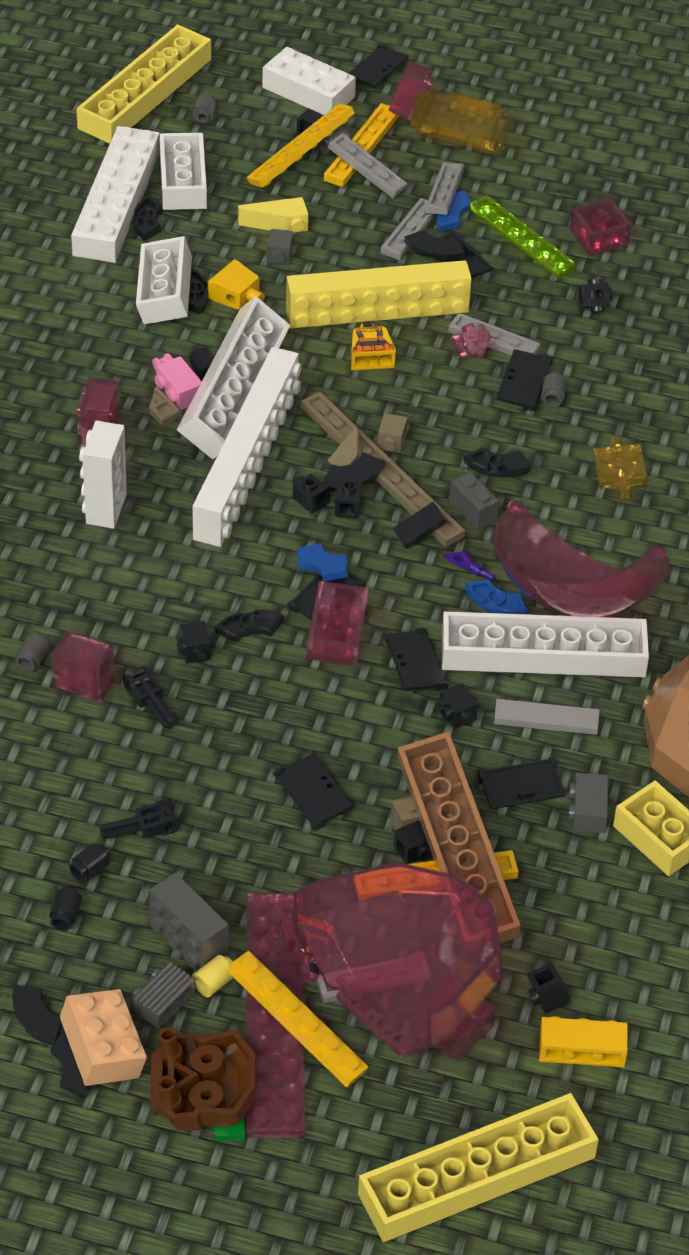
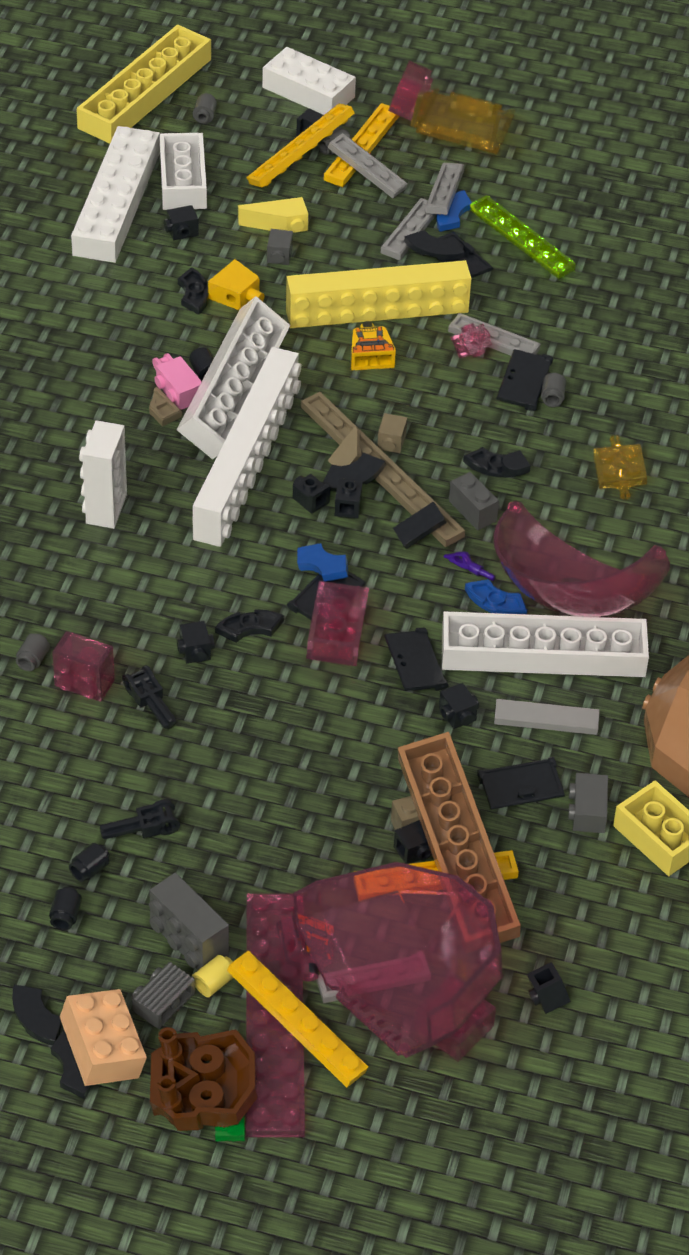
(97, 404): clear pink brick -> none
(145, 217): black tile -> none
(164, 280): white brick -> none
(182, 222): none -> black brick
(316, 798): black door -> none
(378, 65): black door -> none
(477, 1167): light yellow brick -> none
(583, 1041): yellow brick -> none
(587, 296): black brick -> none
(600, 226): clear pink brick -> none

